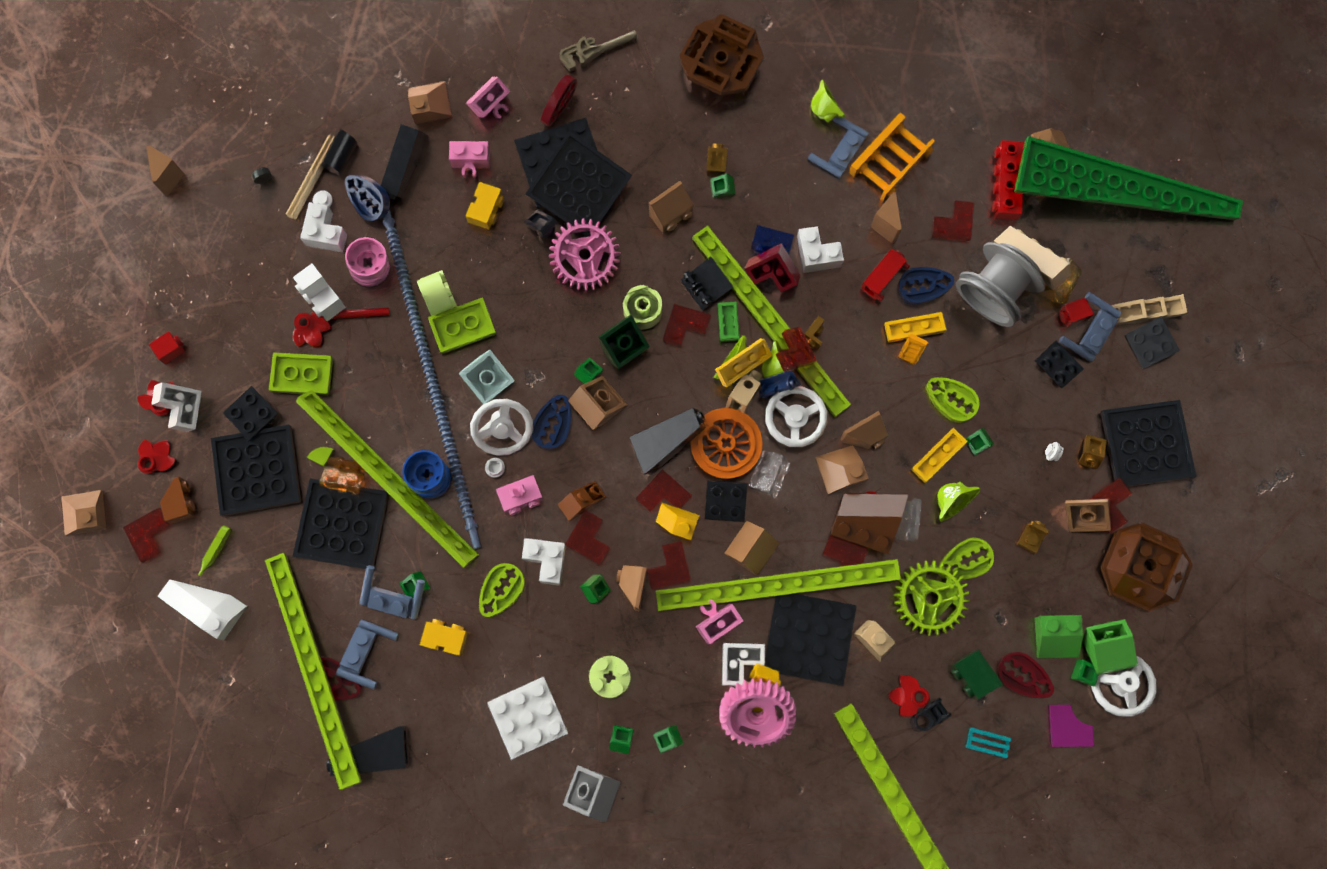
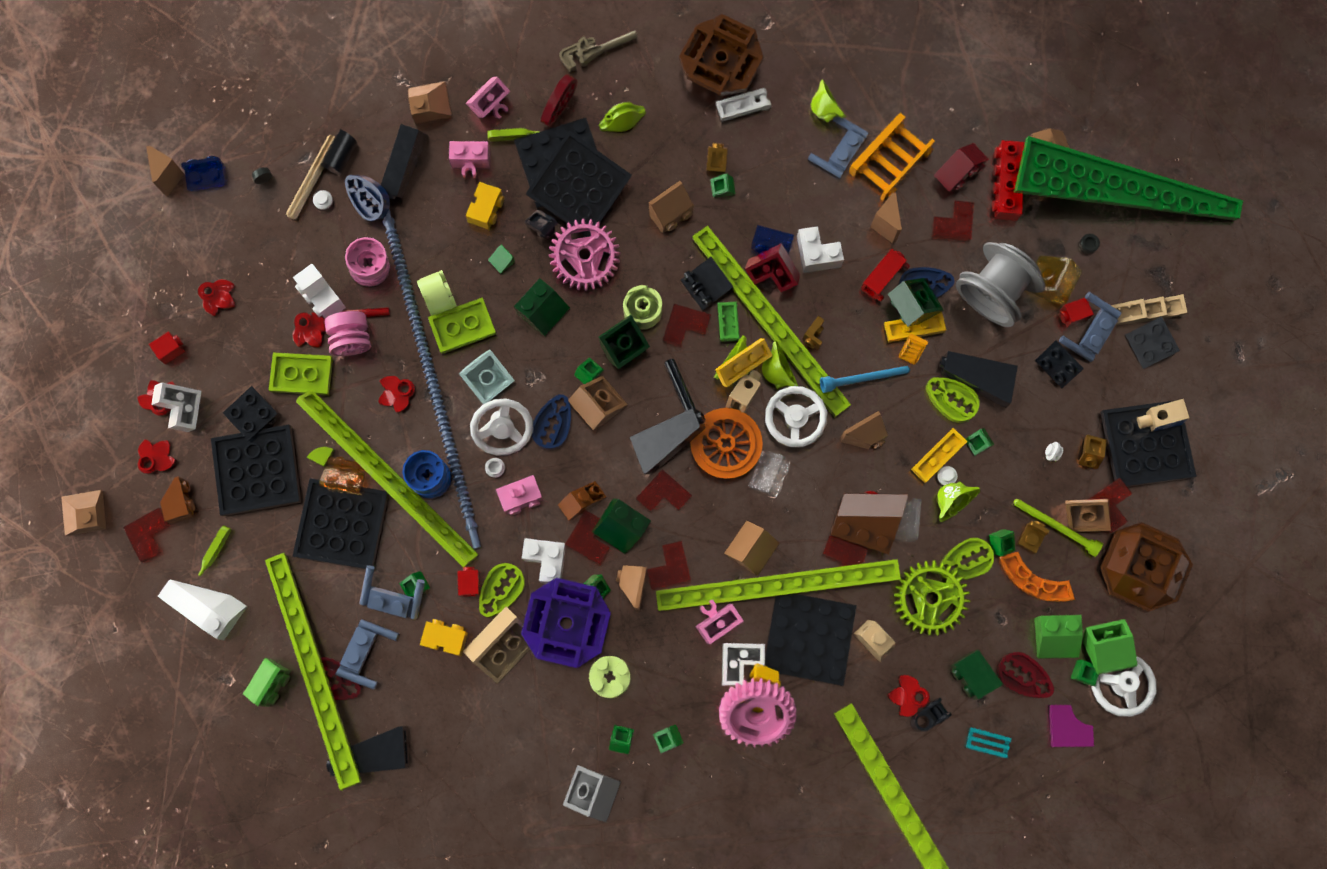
(204, 173): none -> clear blue bracket
(218, 297): none -> red plate
(266, 683): none -> bright green slope
(318, 231): white brick -> none
(347, 333): none -> bright pink wheel
(393, 394): none -> red plate
(469, 582): none -> red brick
(498, 646): none -> tan slope
(501, 259): none -> slope
(508, 134): none -> lime piece
(527, 718): white plate -> none
(541, 307): none -> dark green slope
(572, 601): none -> dark purple piece
(621, 525): none -> dark green slope
(622, 117): none -> lime hat
(677, 520): yellow slope -> none
(679, 384): none -> black axle
(726, 501): black hinge -> none
(743, 104): none -> white plate
(778, 383): dark blue hinge -> none
(799, 351): clear red plate -> none
(827, 383): none -> dark azure piece
(841, 469): medium nougat slope -> none
(915, 301): none -> dark green slope
(947, 475): none -> white plate
(961, 164): none -> dark red brick
(986, 377): none -> black slope
(1002, 542): none -> green slope
(1033, 585): none -> orange tile
(1052, 267): tan brick -> none
(1089, 243): none -> pearl dark grey tile
(1093, 547): none -> lime piece
(1171, 413): none -> tan torso

